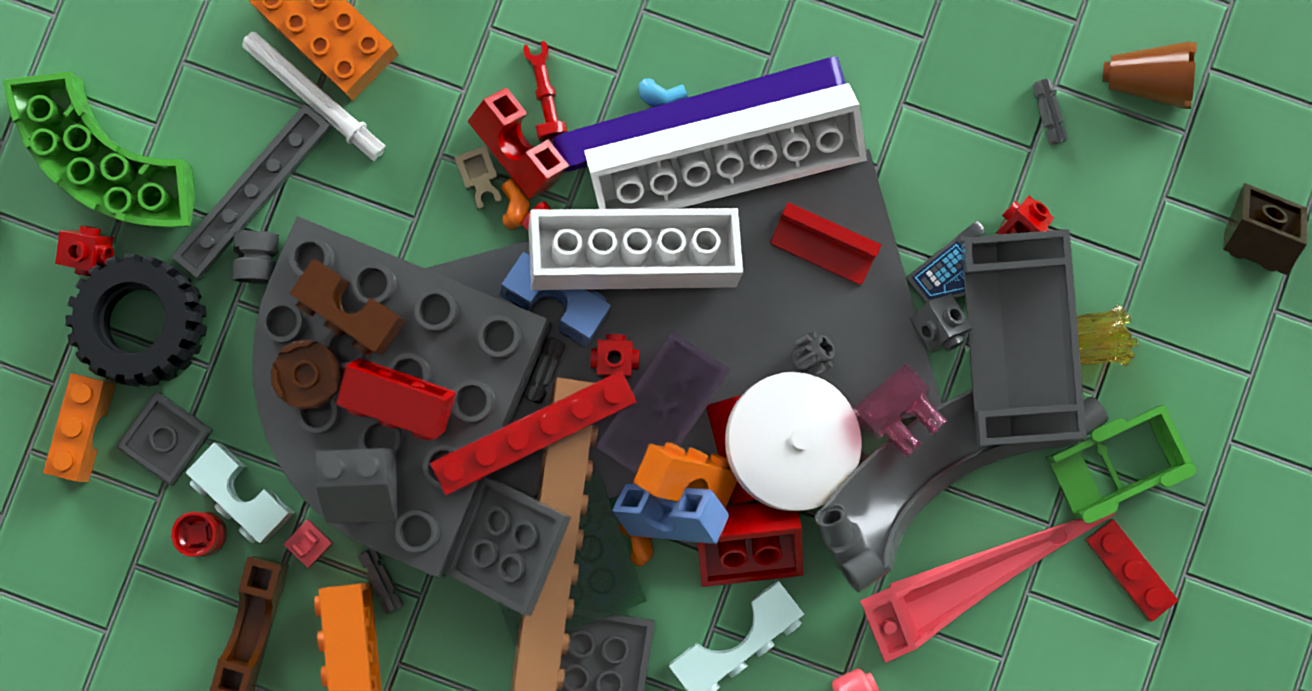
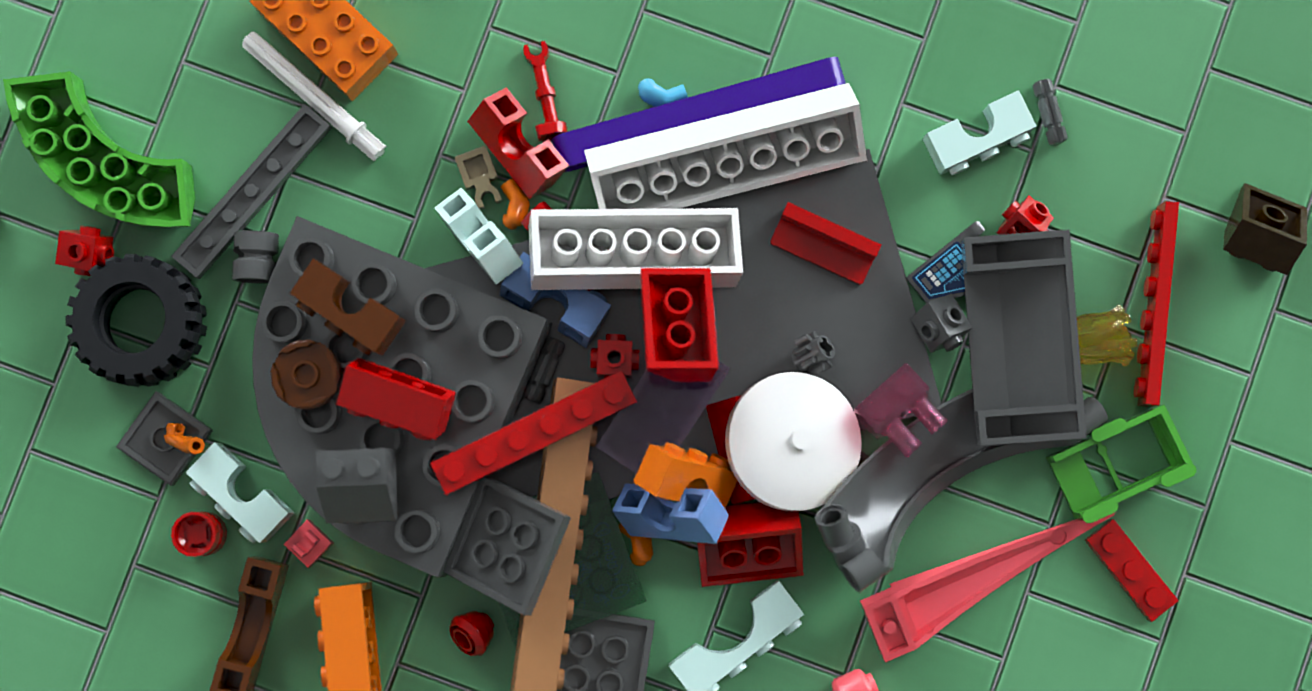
(71, 448): orange arch -> none
(186, 444): none -> orange arm
(381, 580): dark grey axle -> none
(472, 632): none -> red cone
(479, 236): none -> light aqua arch
(679, 323): none -> red slope
(1007, 121): none -> light aqua arch
(1155, 73): dark orange cone -> none
(1155, 318): none -> red plate

